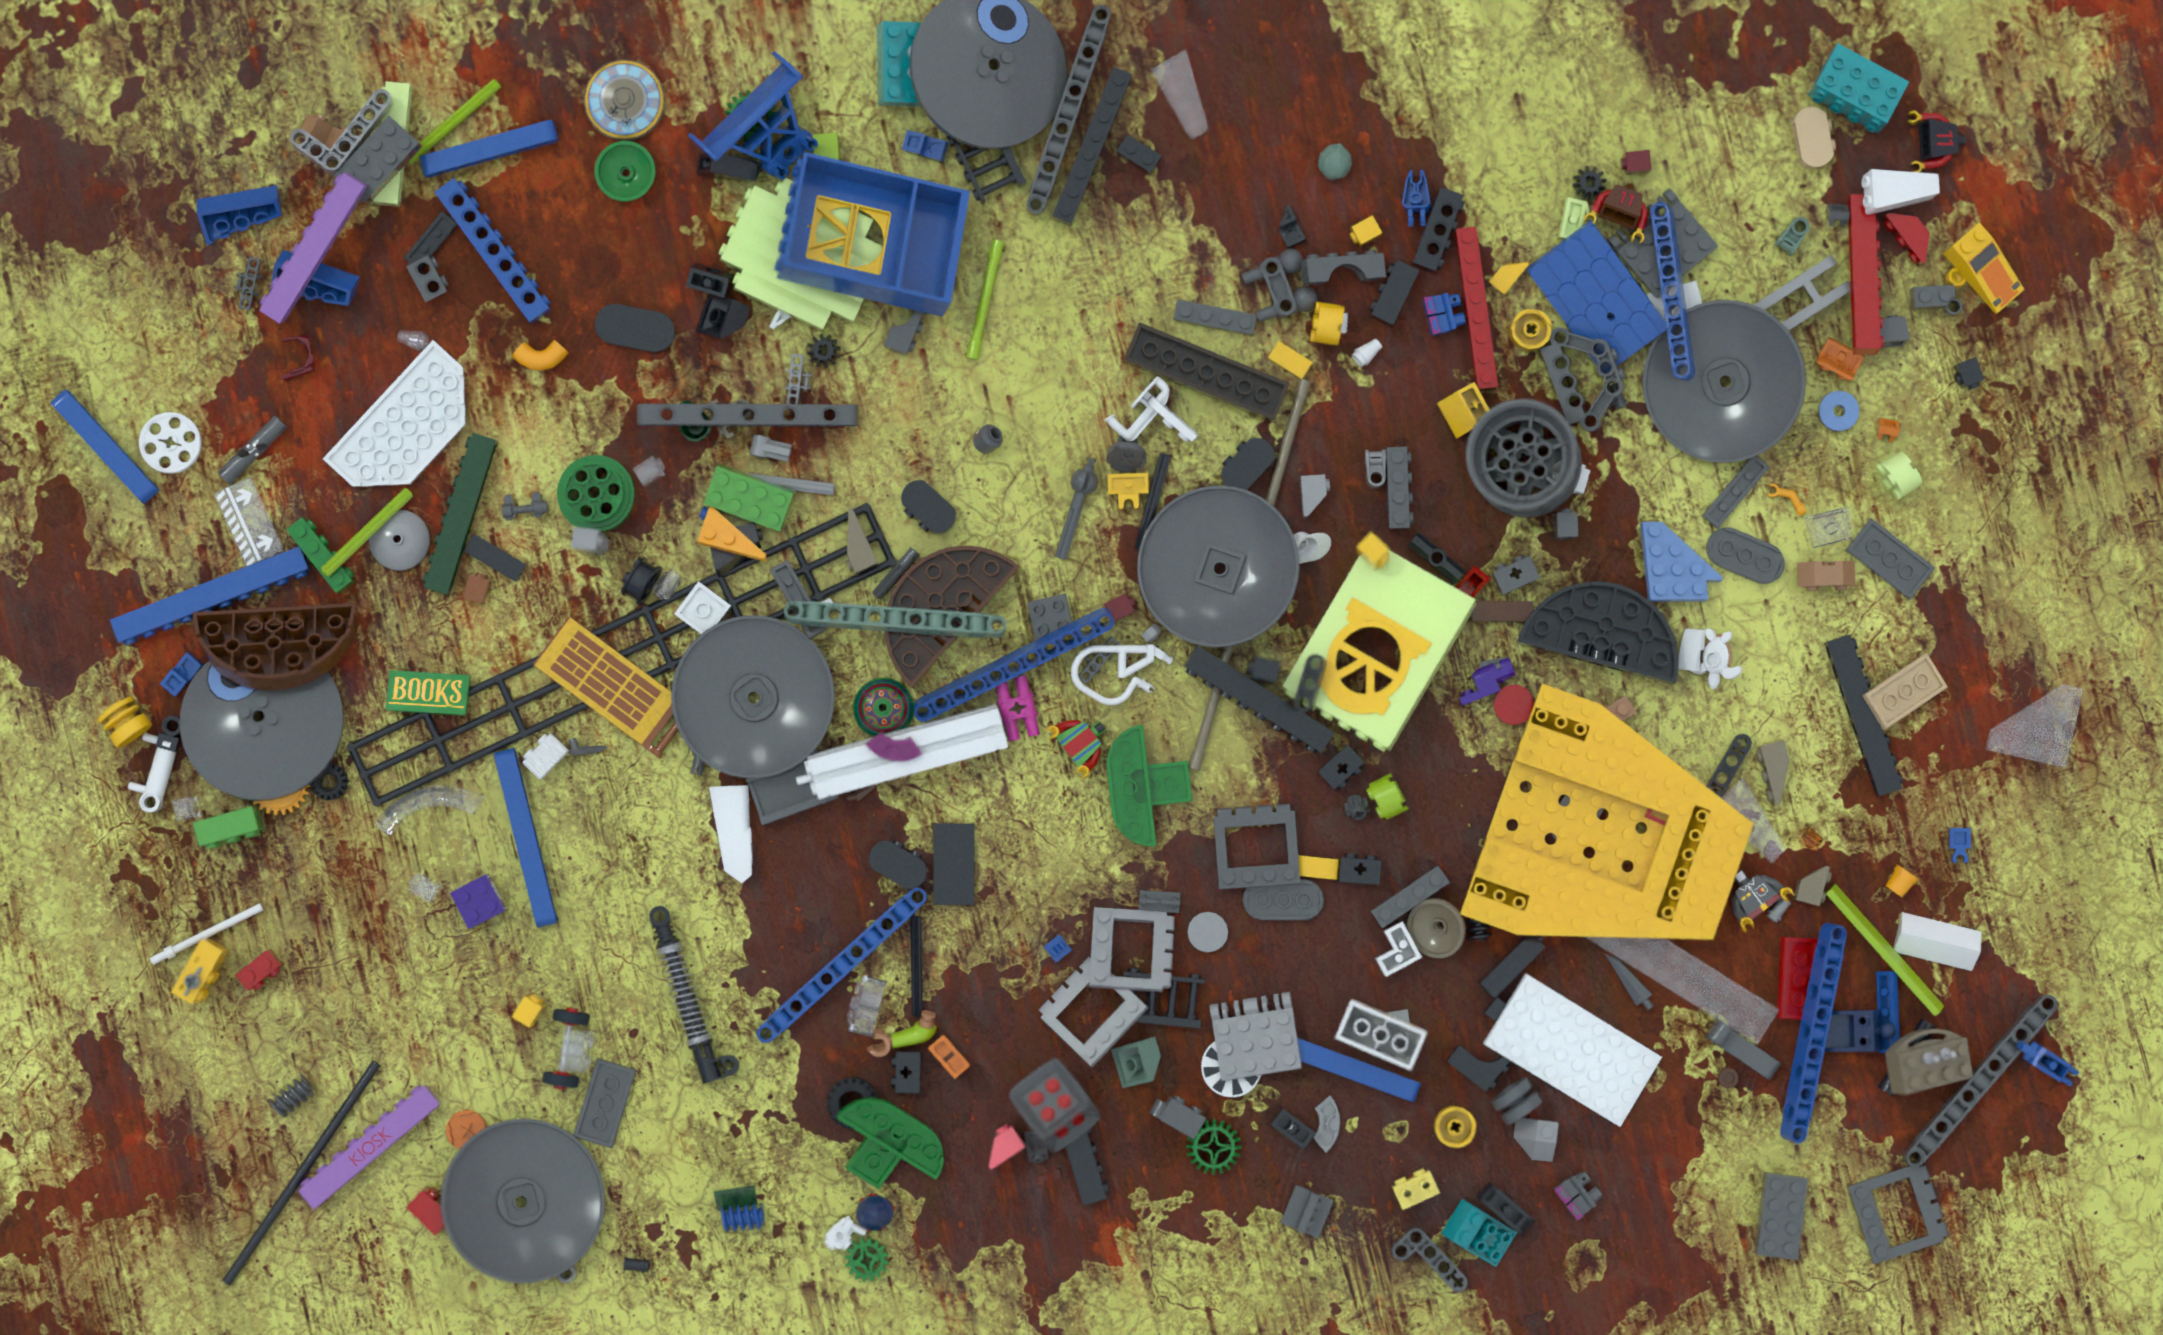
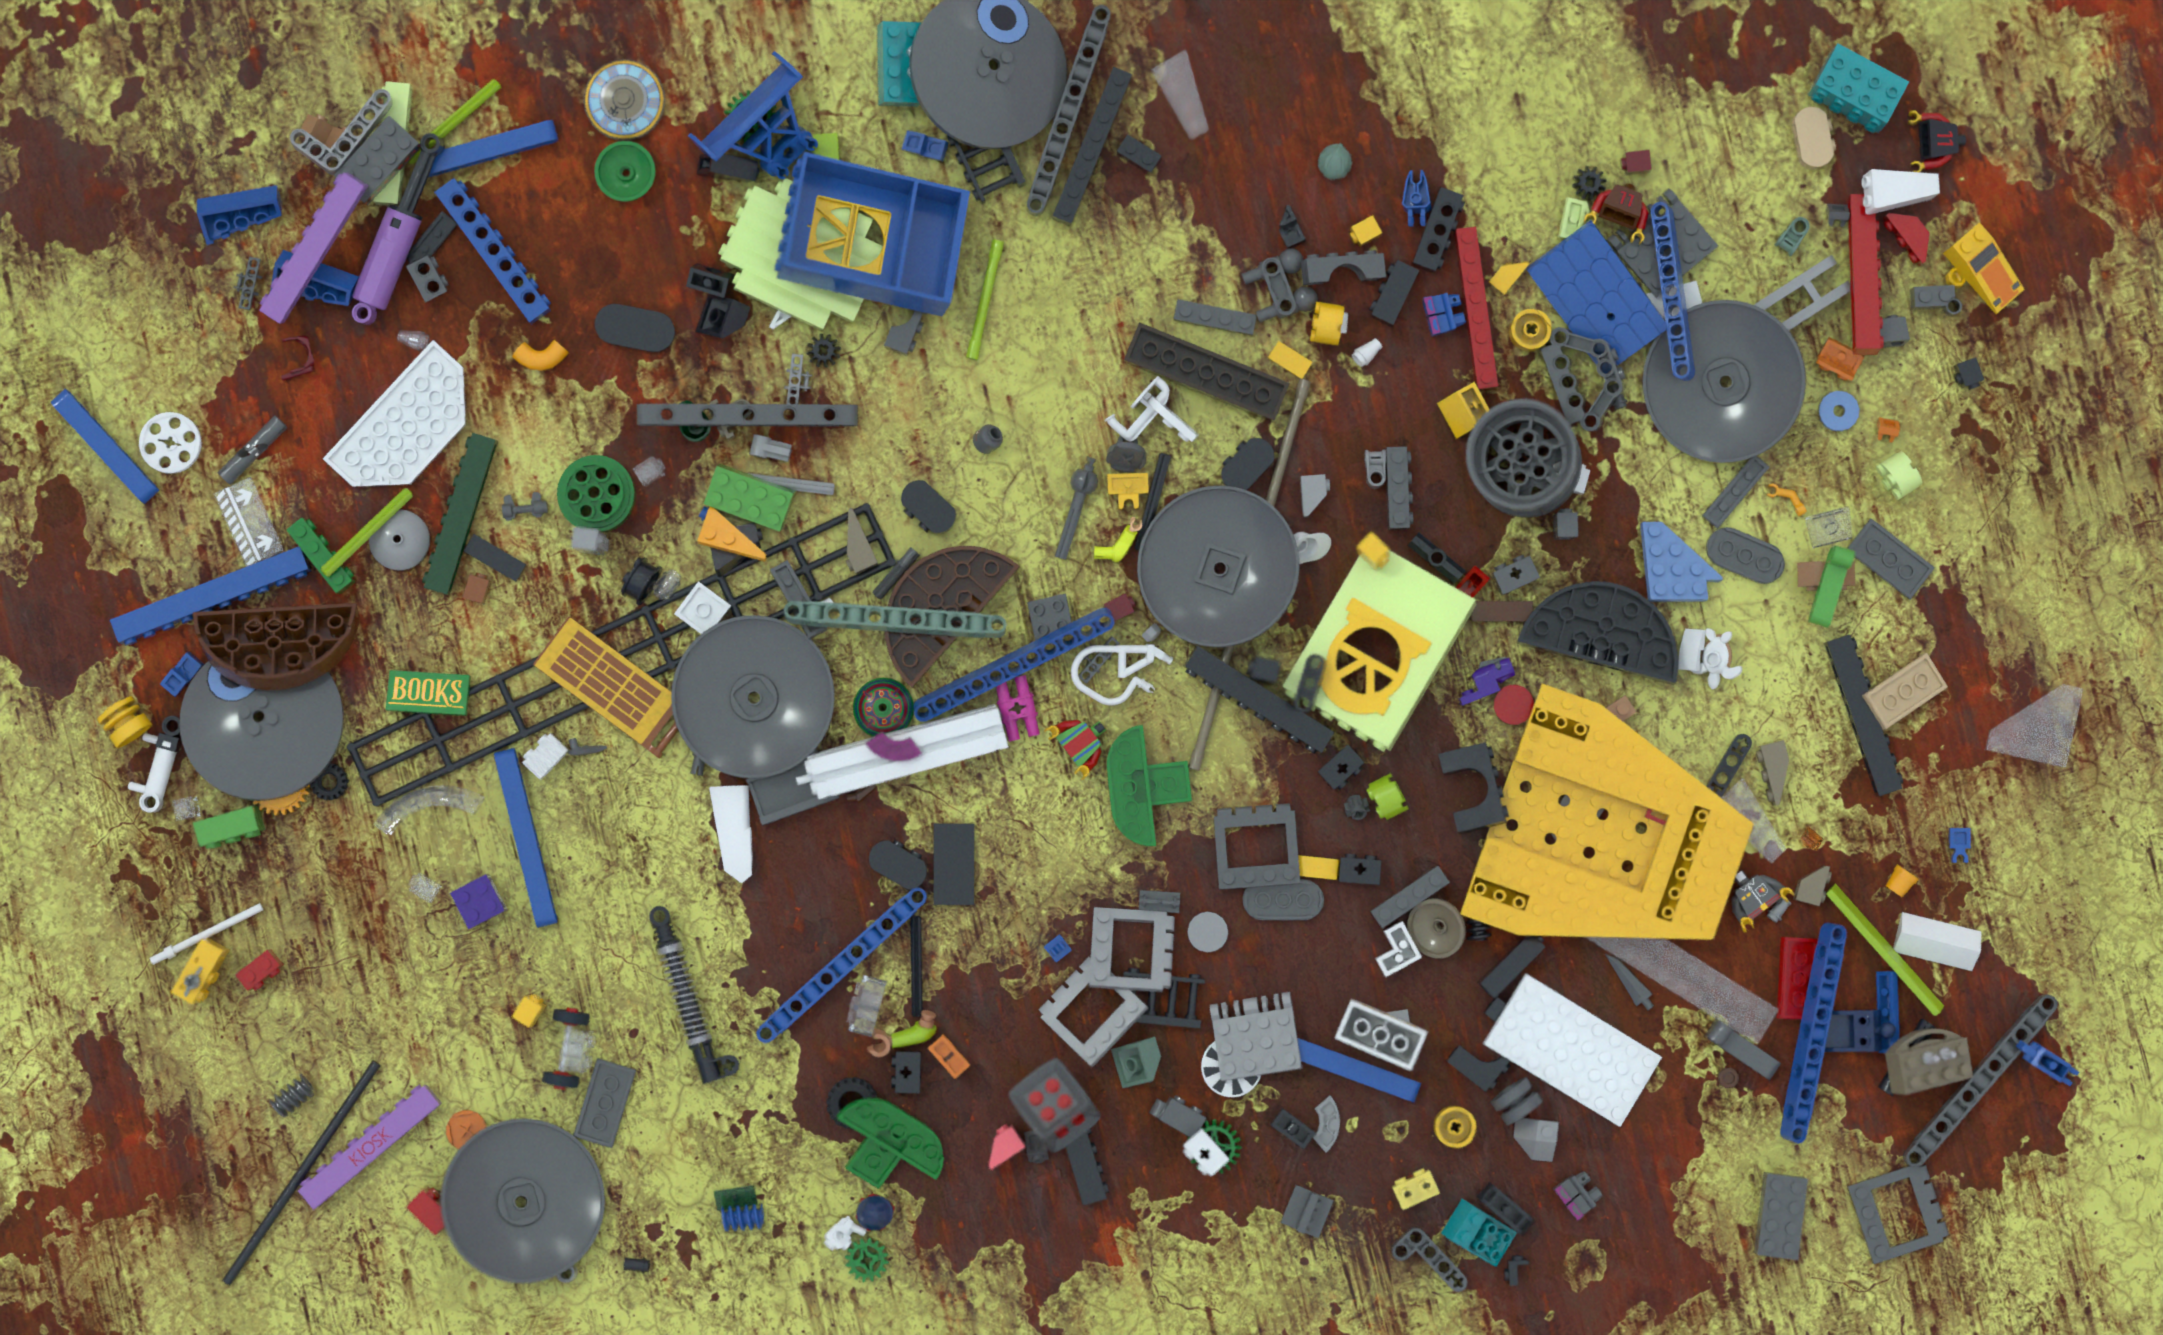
(394, 239): none -> medium lavender piece
(1122, 545): none -> neon yellow arm
(1216, 1156): none -> white brick
(1491, 810): none -> black arch
(1510, 1273): none -> black bracket
(1830, 585): none -> bright green beam

